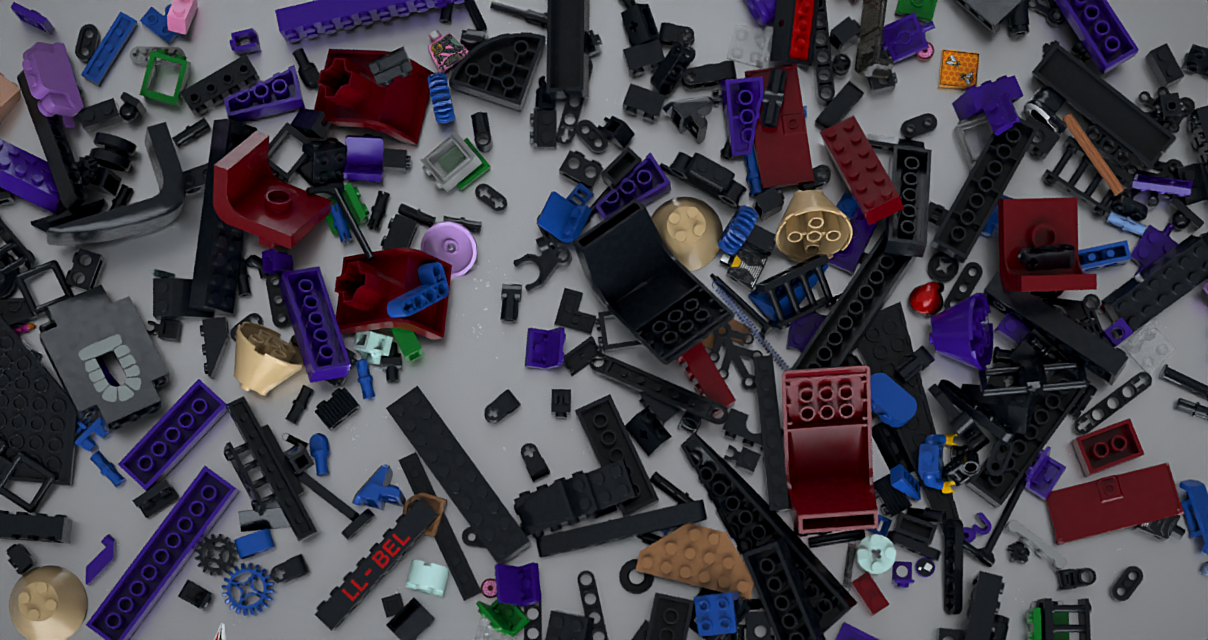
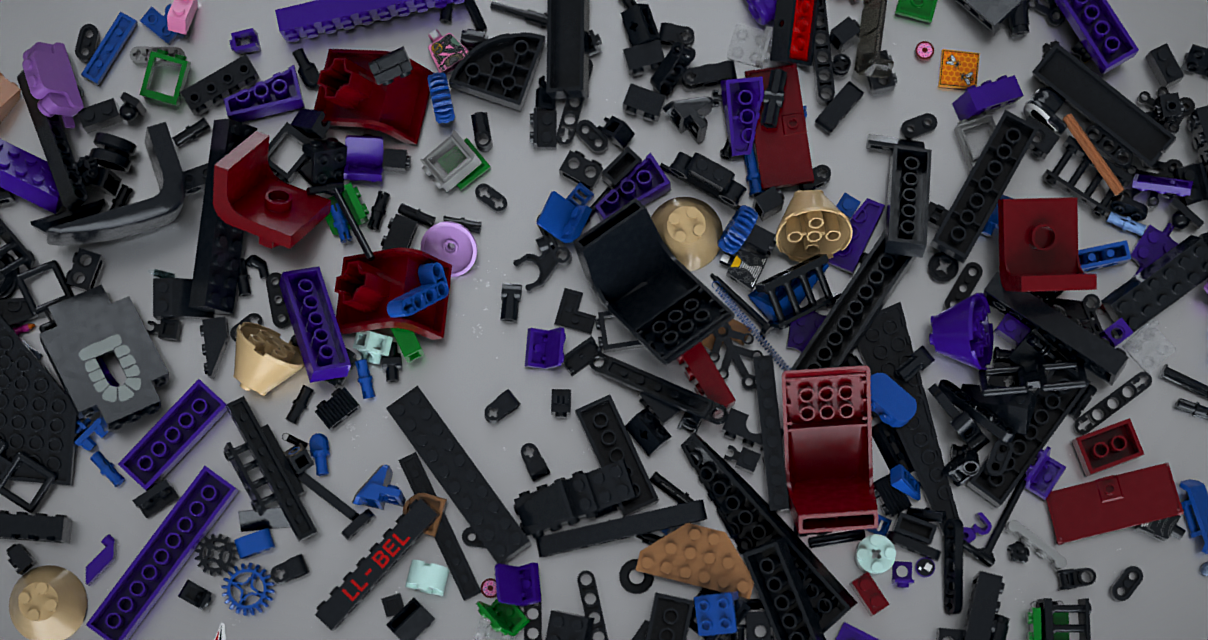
(33, 18): dark purple plate -> none
(276, 262): dark purple window -> none
(848, 568): black piece -> none
(861, 170): dark red brick -> none
(905, 37): dark purple plate -> none
(927, 299): red piece -> none
(932, 459): blue torso -> none
(1001, 113): dark purple plate -> none
(1047, 257): black piece -> none

